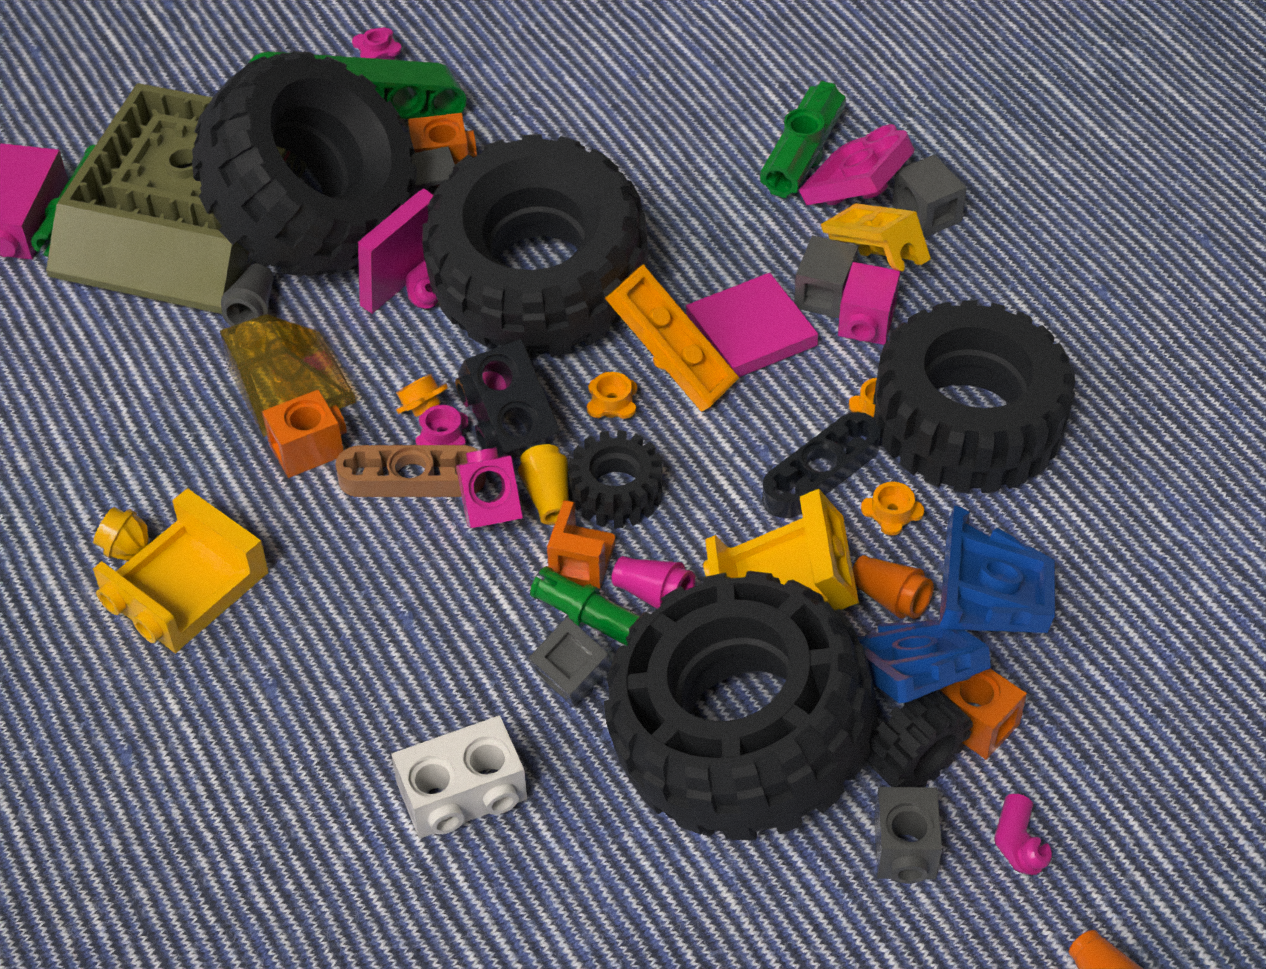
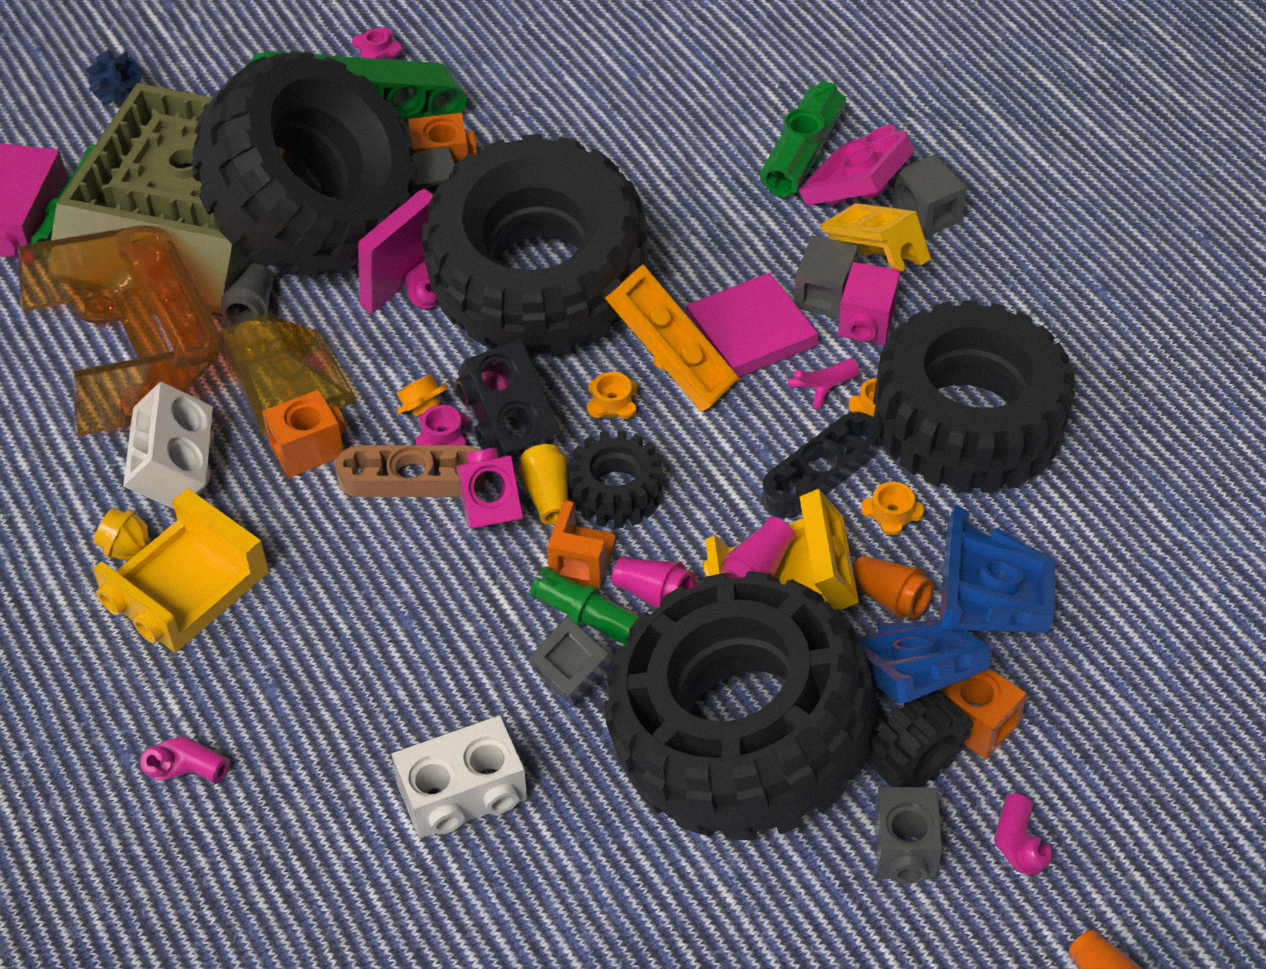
(113, 77): none -> dark blue gear
(130, 279): none -> clear orange windscreen
(168, 445): none -> white brick
(181, 757): none -> dark pink arm
(760, 551): none -> dark pink cone
(824, 379): none -> dark pink bar

